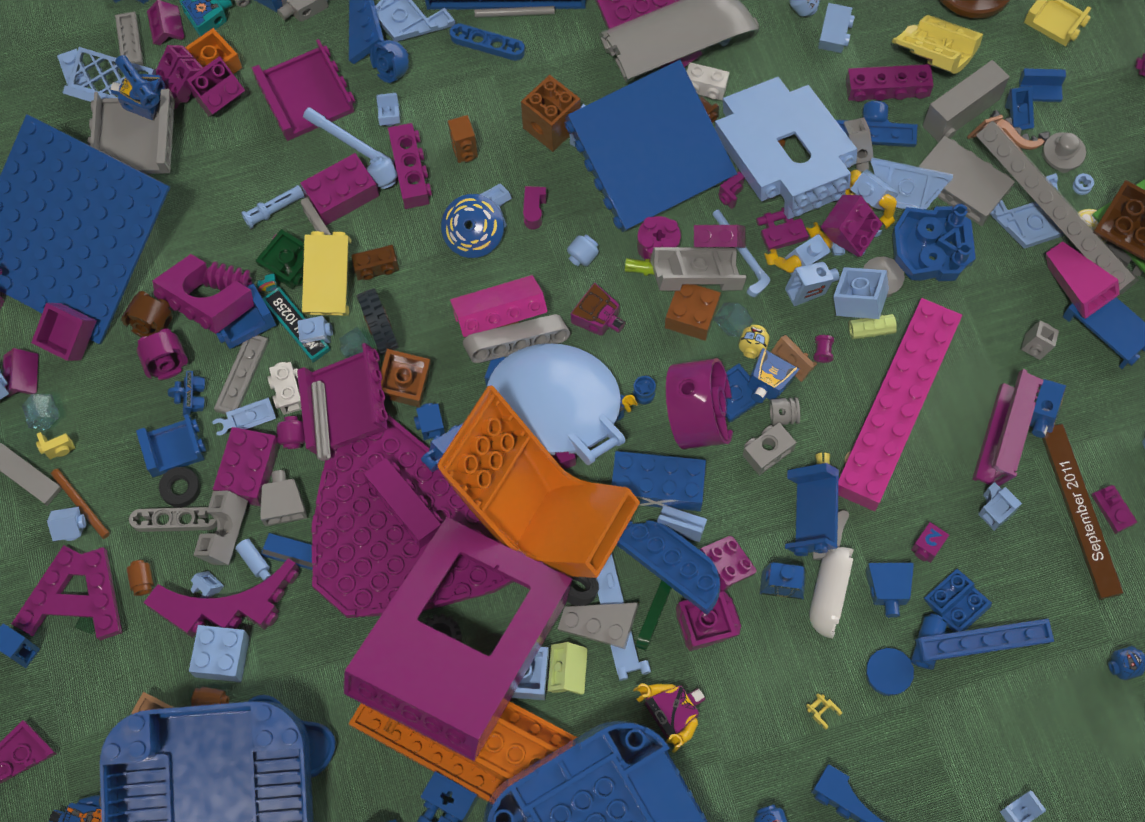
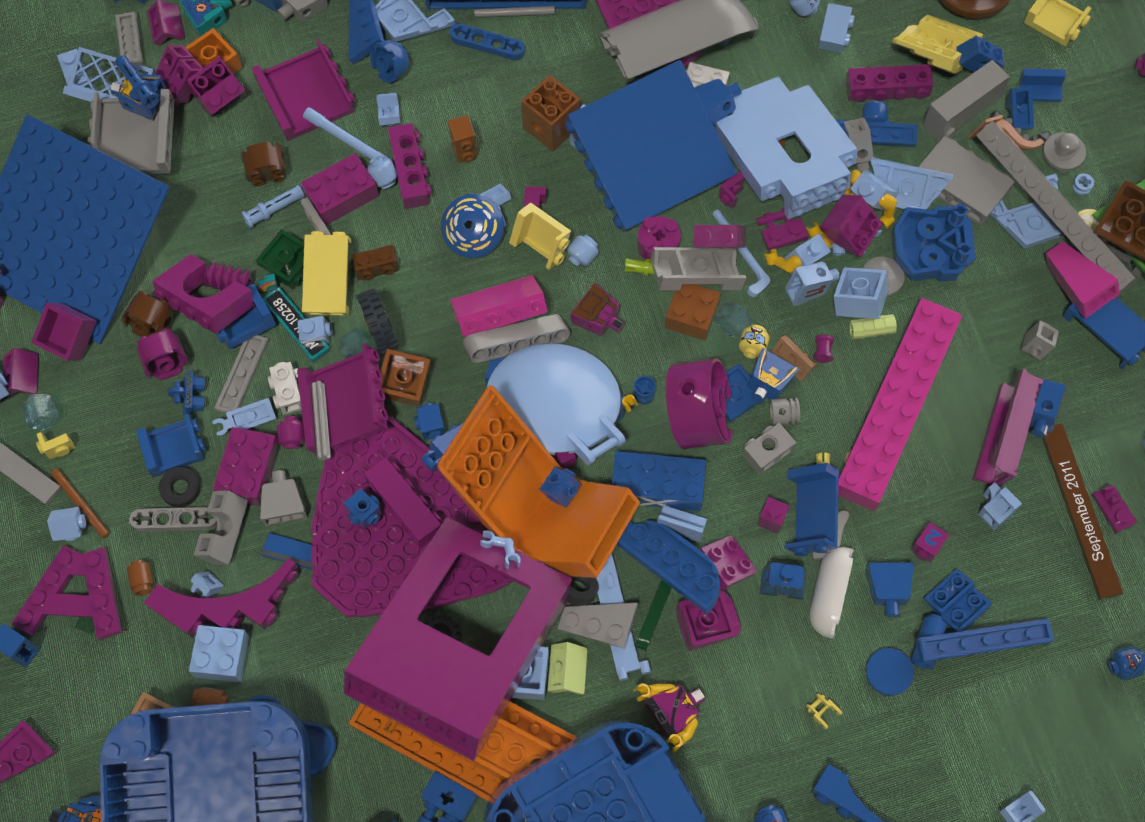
(253, 559): light blue cylinder -> none
(264, 163): none -> reddish brown brick
(362, 509): none -> blue brick
(507, 543): none -> light blue arm
(541, 234): none -> light yellow panel
(560, 486): none -> blue brick
(718, 98): none -> blue torso
(773, 515): none -> magenta brick
(978, 52): none -> blue brick

